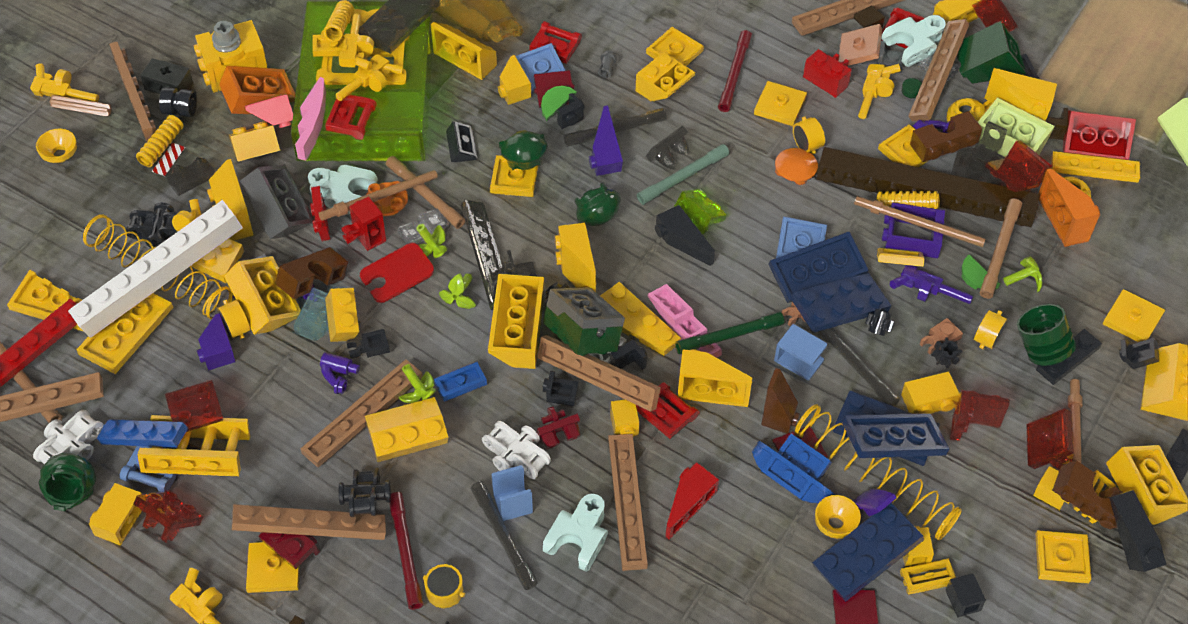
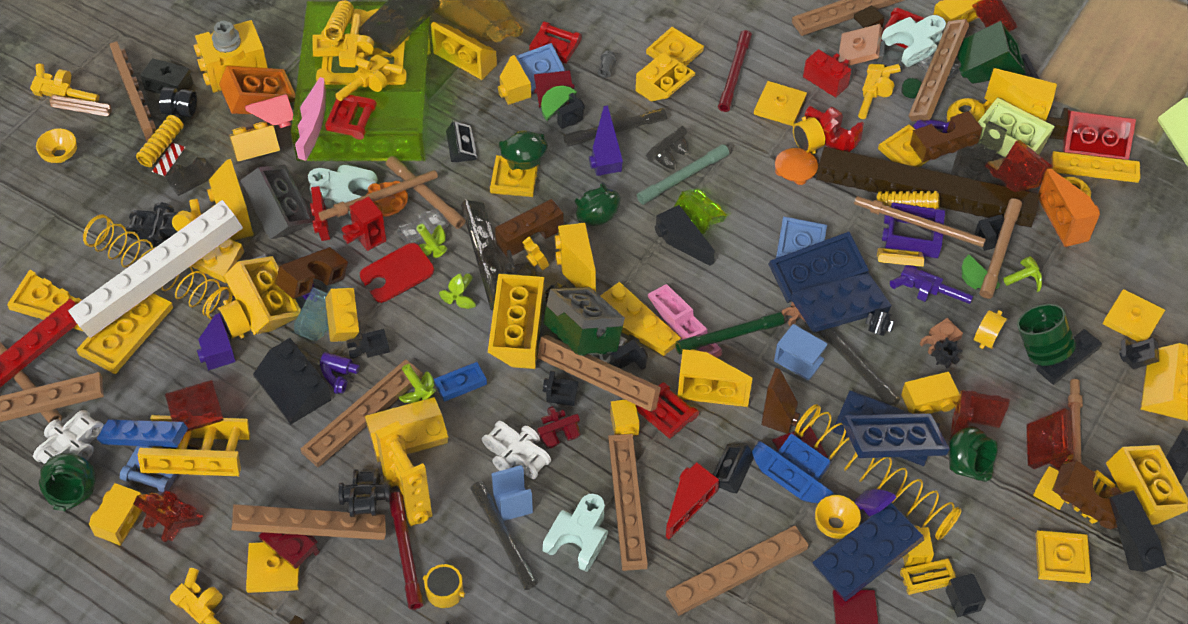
(291, 381): none -> black slope
(401, 473): none -> yellow fence
(534, 255): none -> yellow plate
(542, 218): none -> reddish brown arch
(733, 467): none -> black slope
(736, 570): none -> medium nougat plate
(835, 135): none -> red piece
(972, 454): none -> dark green helmet
(990, 230): none -> black panel

